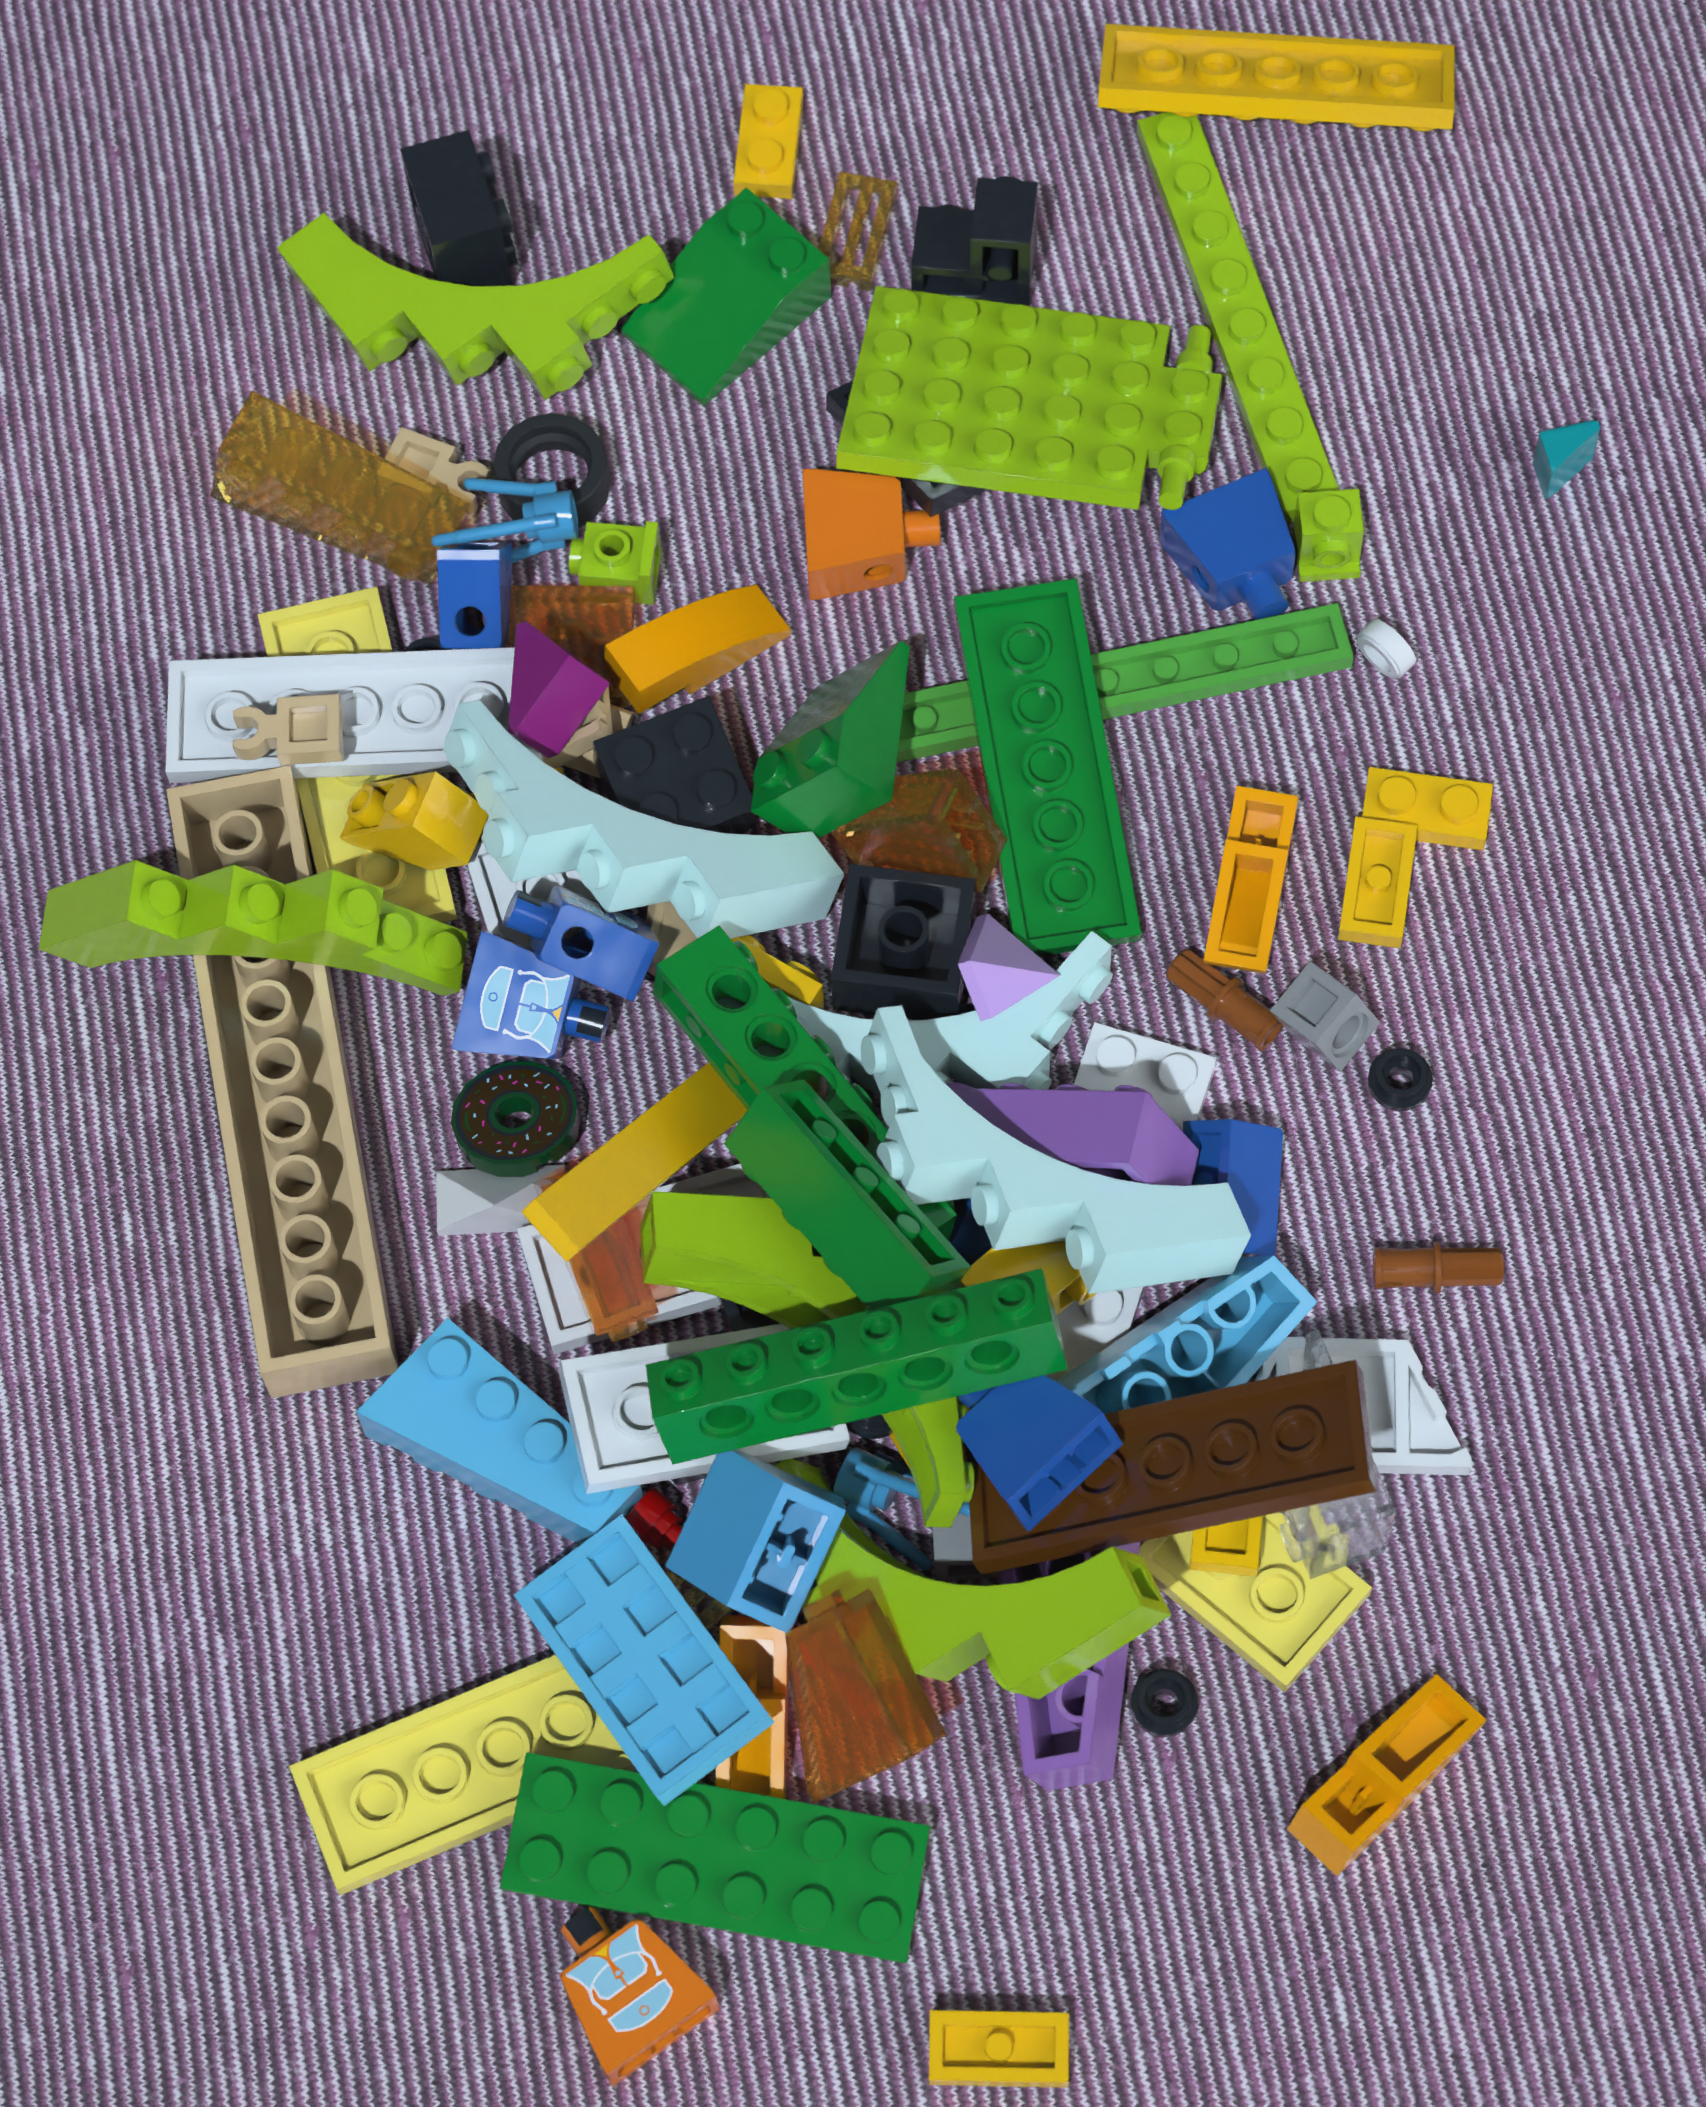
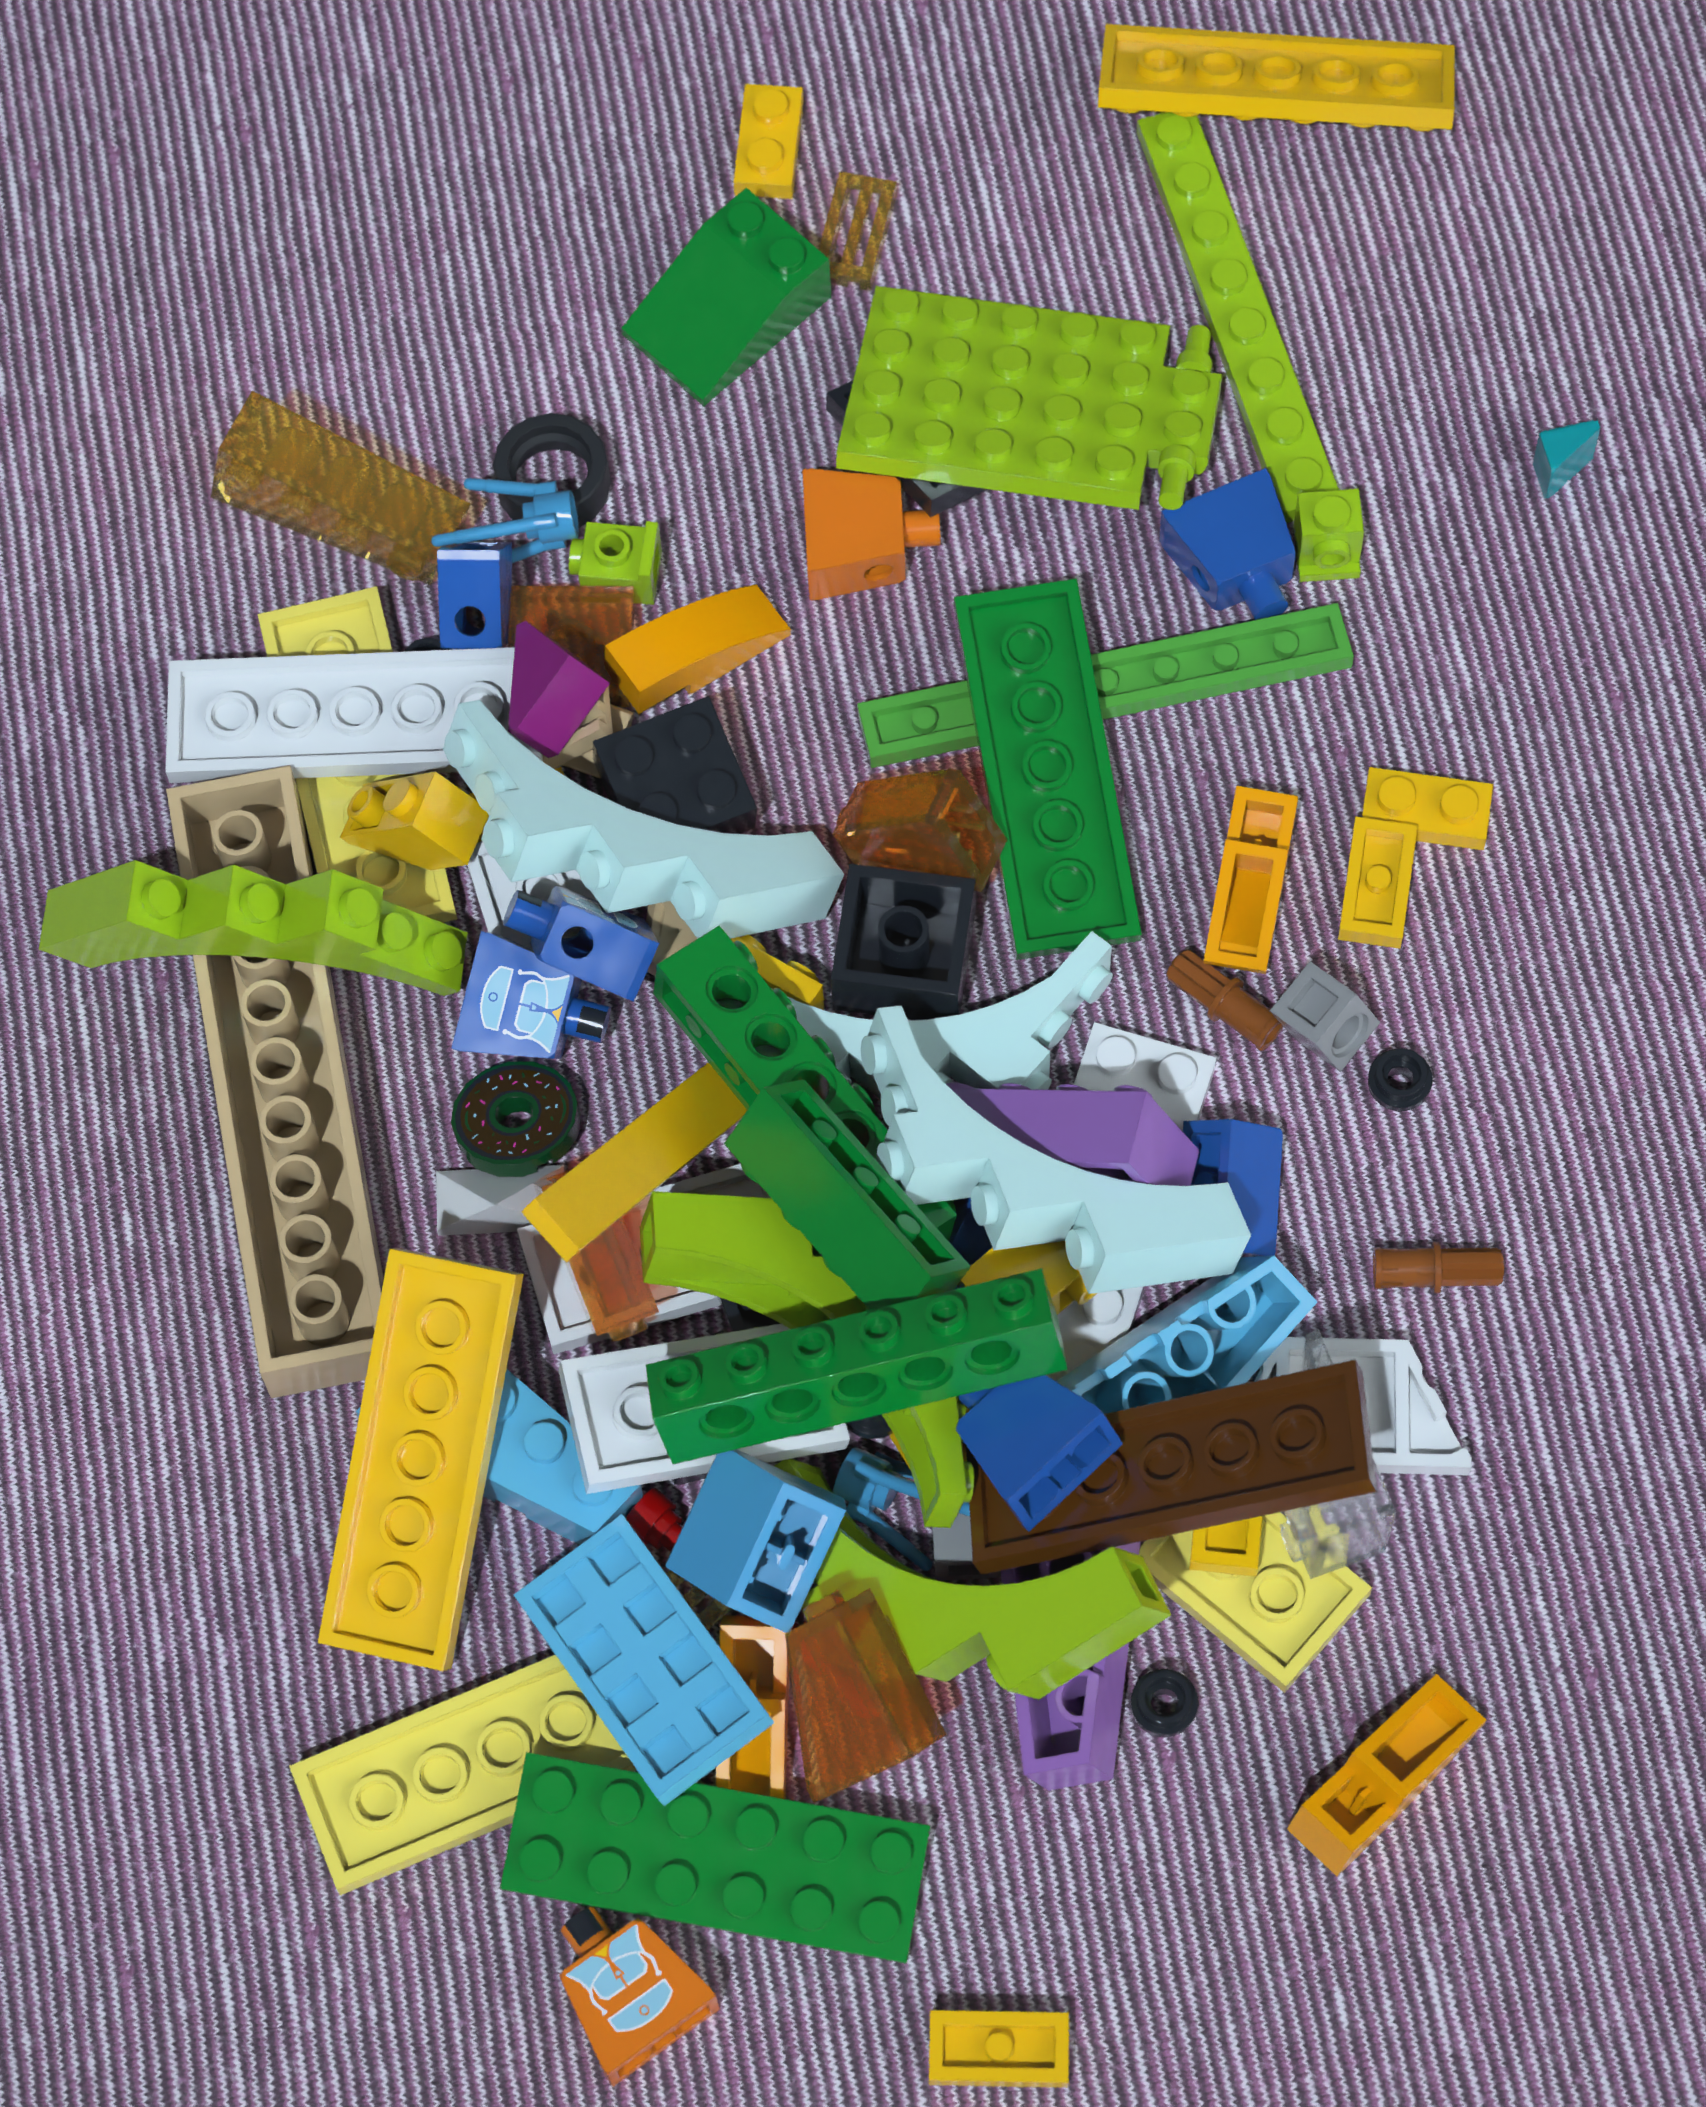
(301, 731): tan plate -> none
(420, 1458): none -> yellow plate
(436, 463): tan plate -> none
(459, 211): black brick -> none
(468, 326): lime arch -> none
(836, 749): green slope -> none
(980, 250): black brick -> none
(999, 968): lavender slope -> none
(1385, 649): white tile -> none

